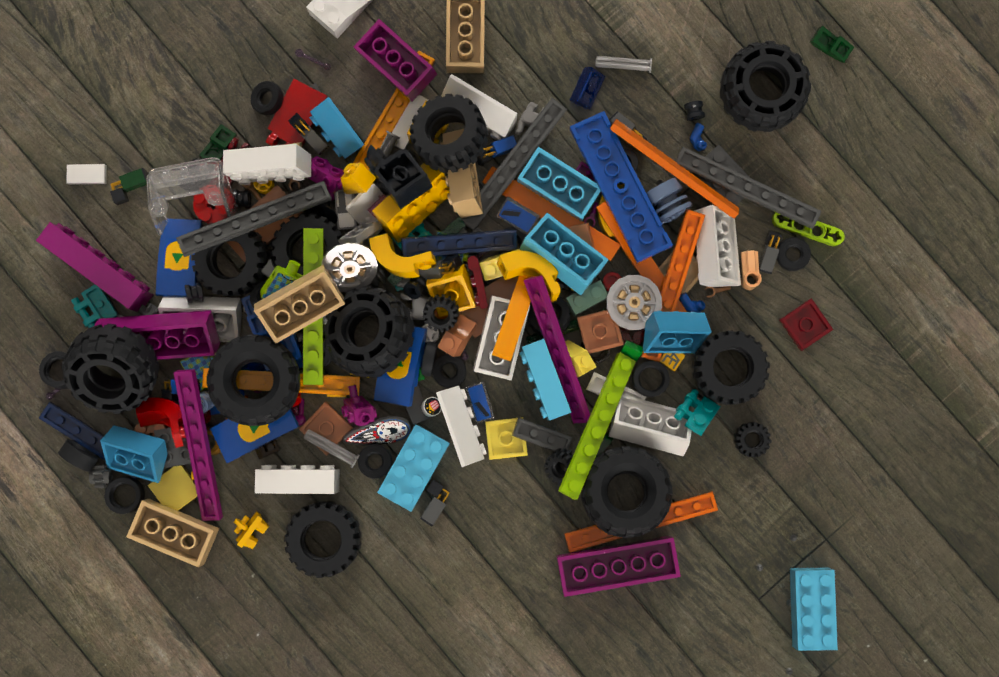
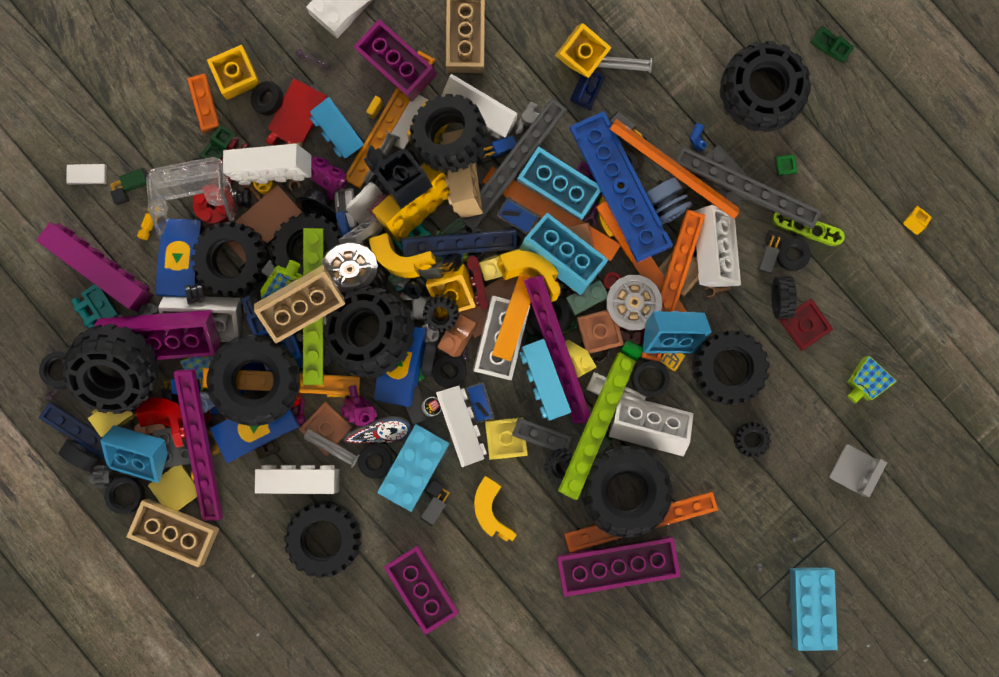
(104, 421): none -> light yellow slope
(147, 226): none -> yellow axle
(203, 102): none -> orange tile
(233, 72): none -> yellow brick
(246, 538): yellow hips -> none
(253, 219): dark grey tile -> none
(308, 133): piece -> none
(343, 222): none -> blue tile
(356, 179): yellow slope -> none
(374, 107): none -> yellow tile
(421, 589): none -> magenta brick
(483, 508): none -> yellow arch
(583, 50): none -> yellow slope
(691, 306): blue arm -> none
(694, 110): black wheel -> none
(702, 415): teal plate -> none
(750, 267): light nougat piece -> none
(784, 297): none -> black tyre
(786, 165): none -> green tile
(857, 471): none -> light grey bracket
(868, 380): none -> torso
(917, 220): none -> yellow slope

